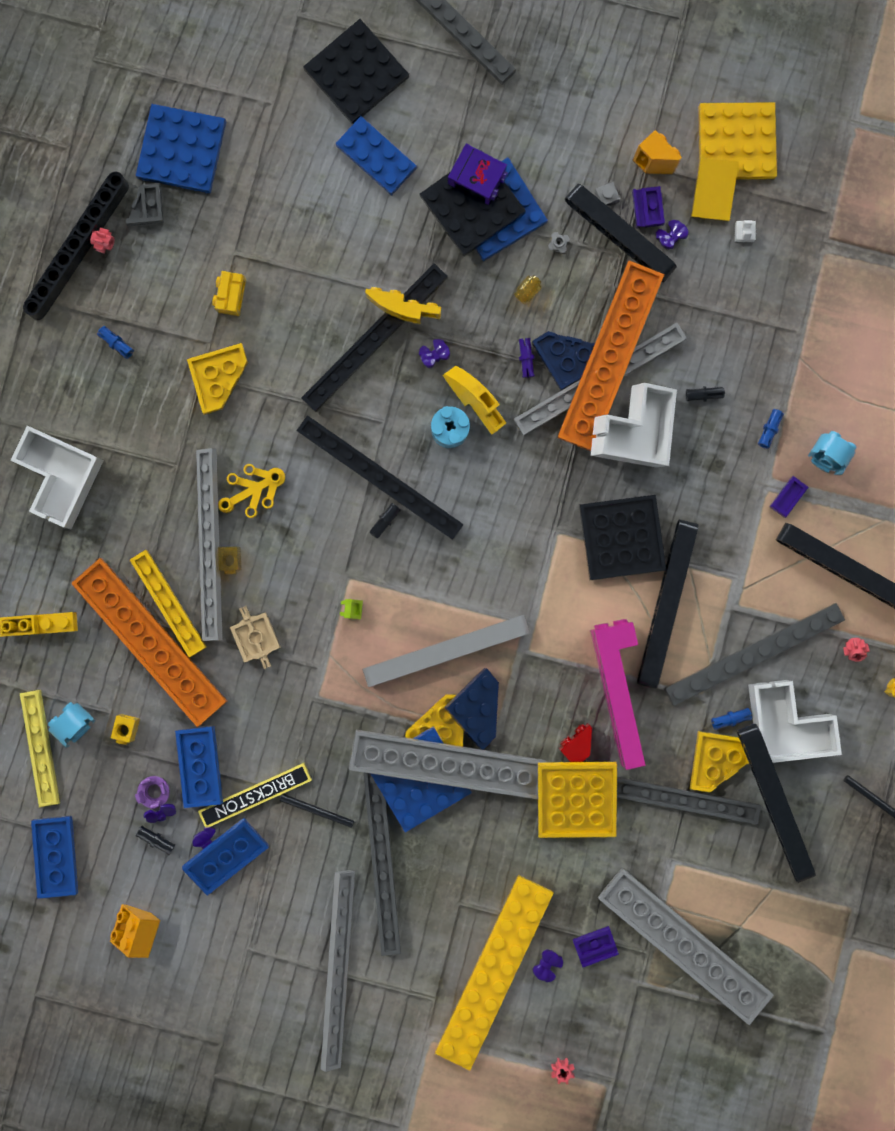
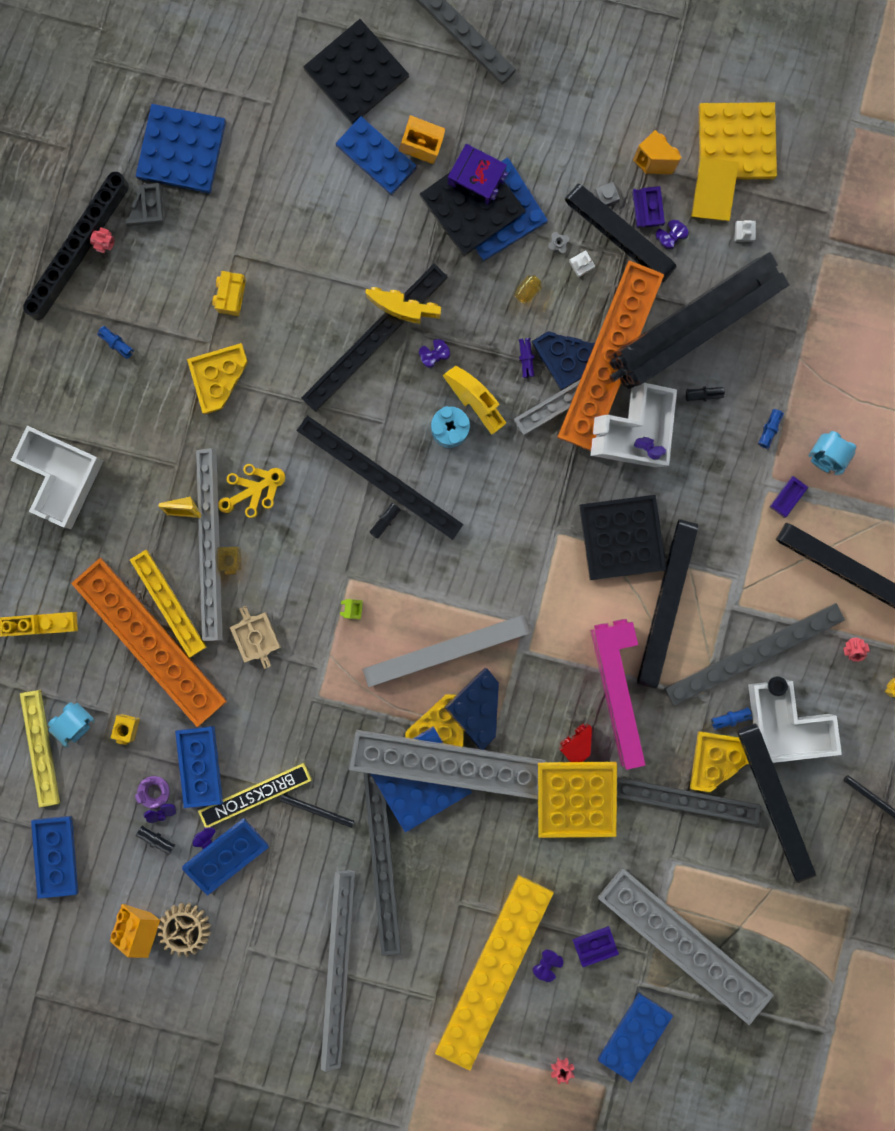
(179, 914): none -> tan gear
(180, 507): none -> yellow slope
(422, 139): none -> light orange slope
(582, 264): none -> white tile
(635, 1037): none -> blue plate
(647, 444): none -> dark purple piece
(697, 322): none -> black brick
(777, 686): none -> black plate

